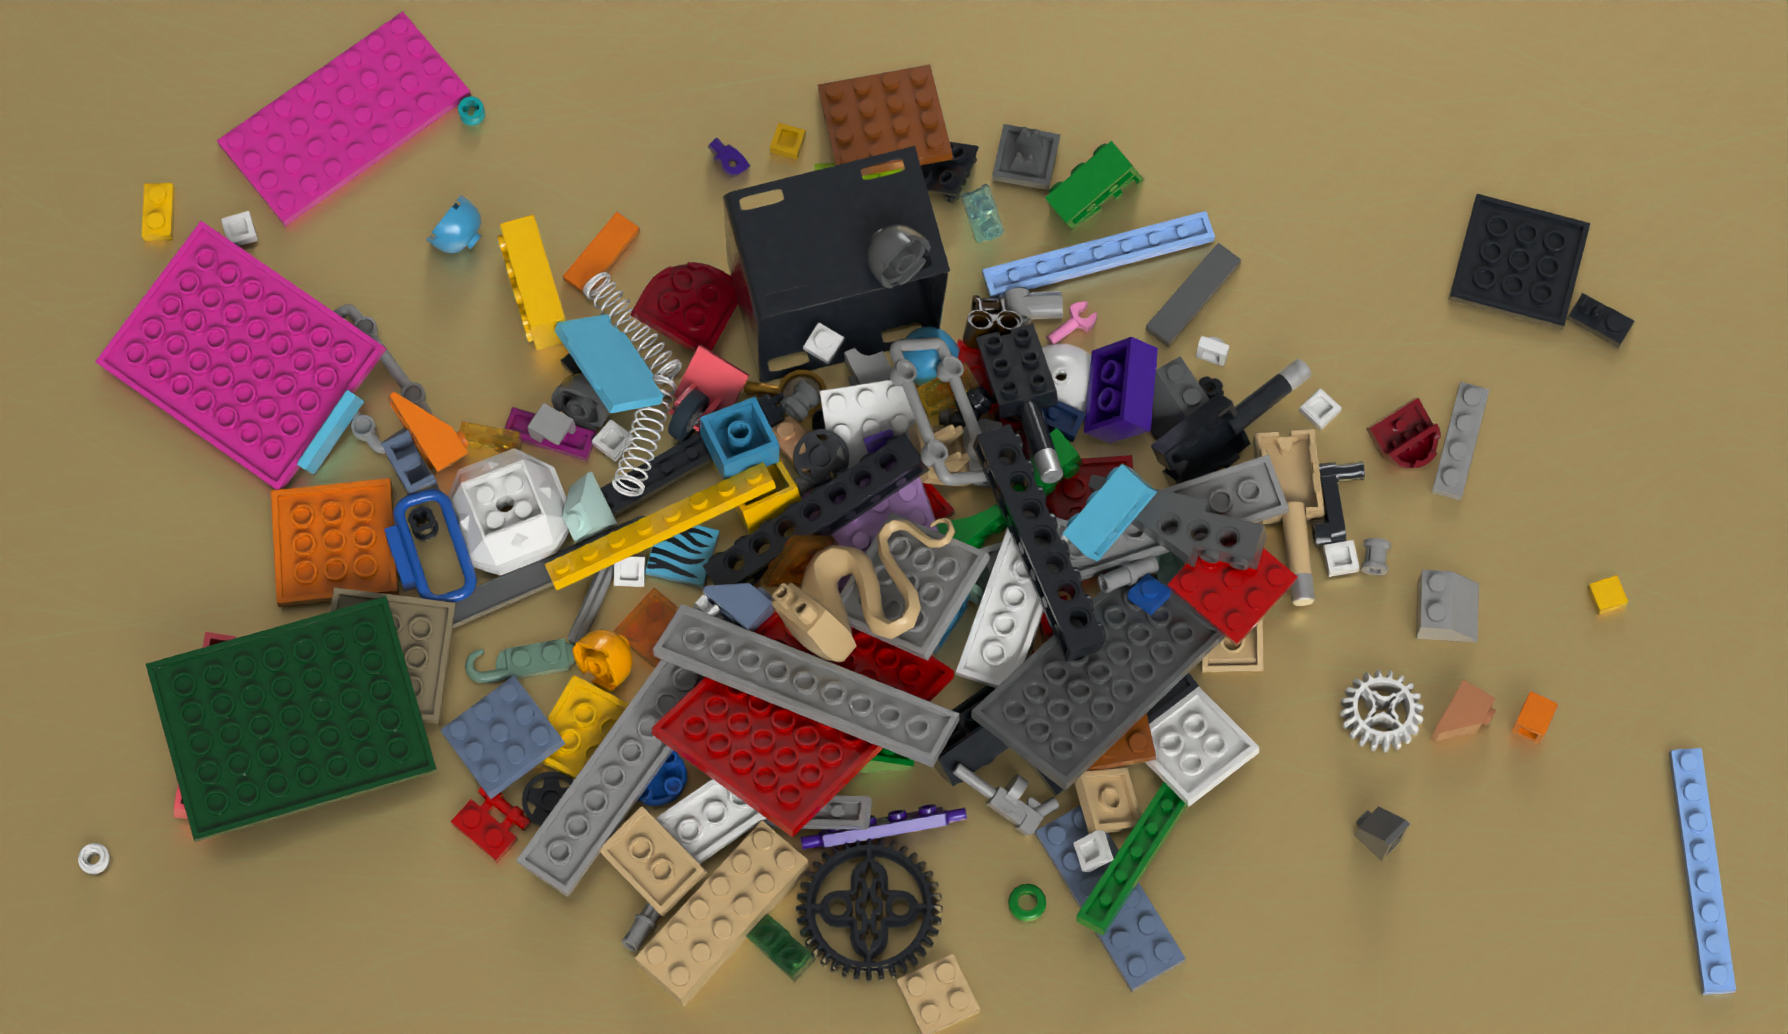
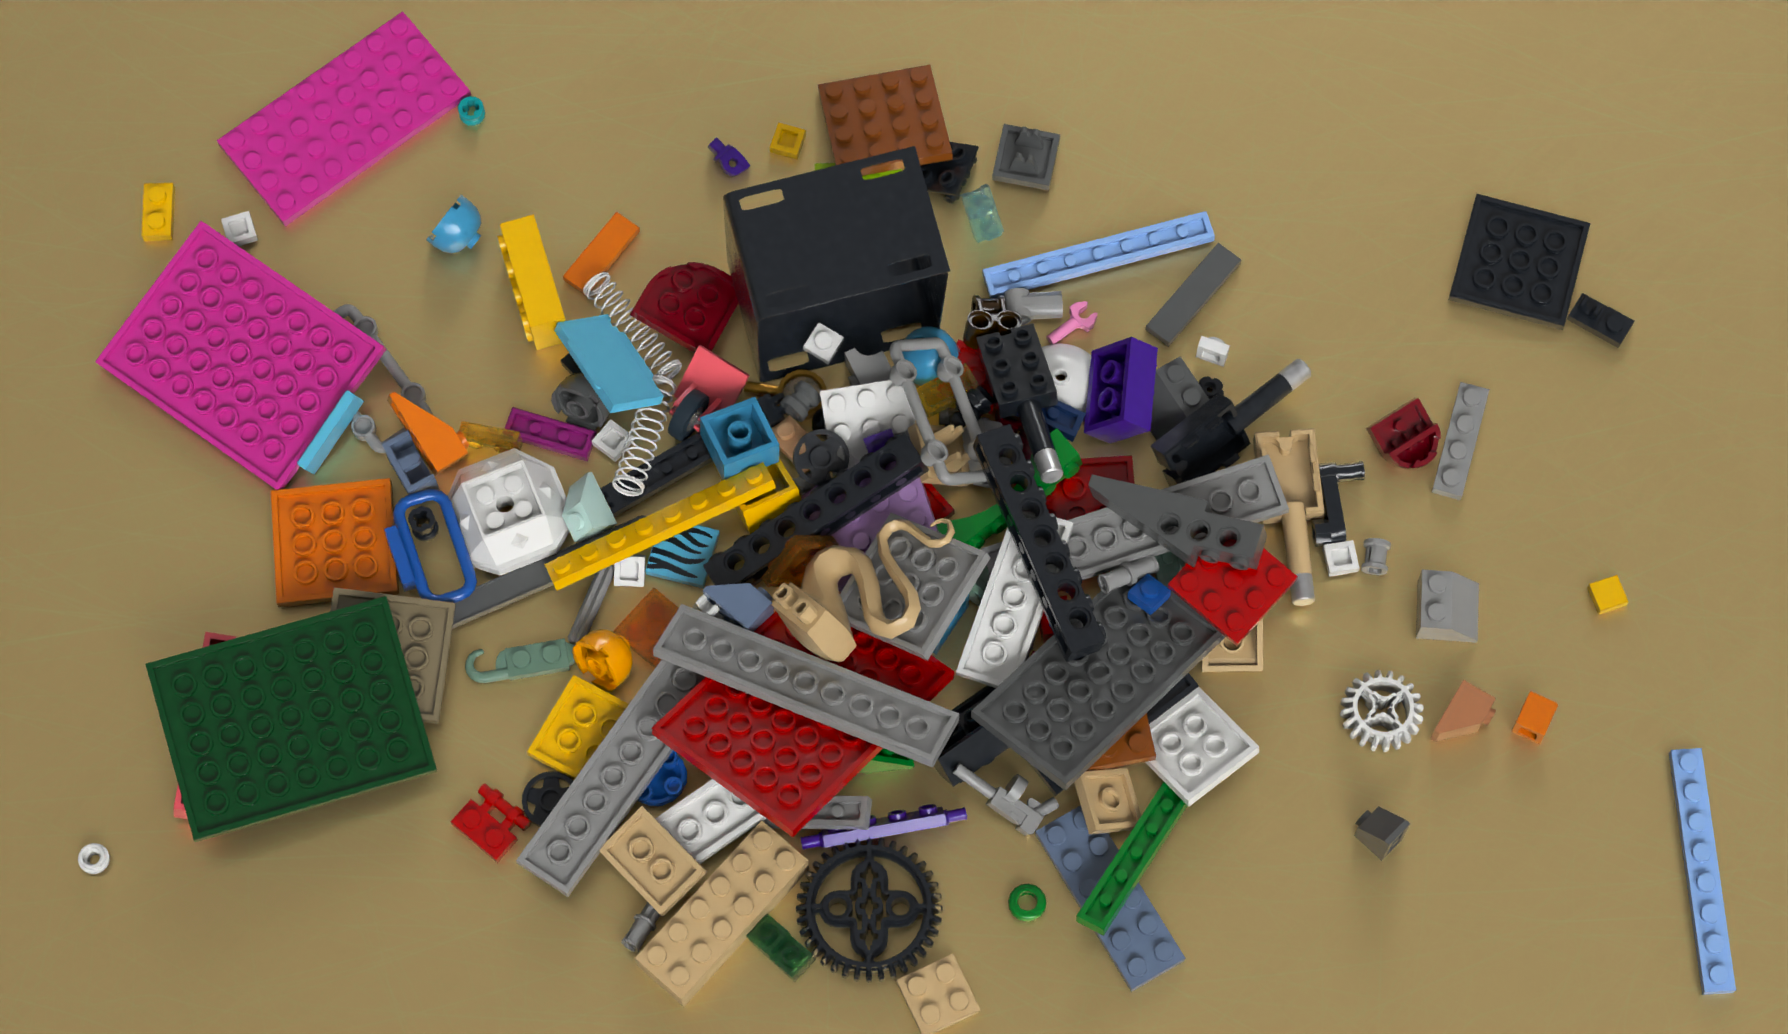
(502, 737): sand blue plate -> none
(551, 425): light grey panel -> none
(896, 254): dark grey cylinder -> none
(1092, 185): green wedge -> none
(1093, 851): white plate -> none
(1109, 512): medium azure brick -> none
(1320, 409): white tile -> none

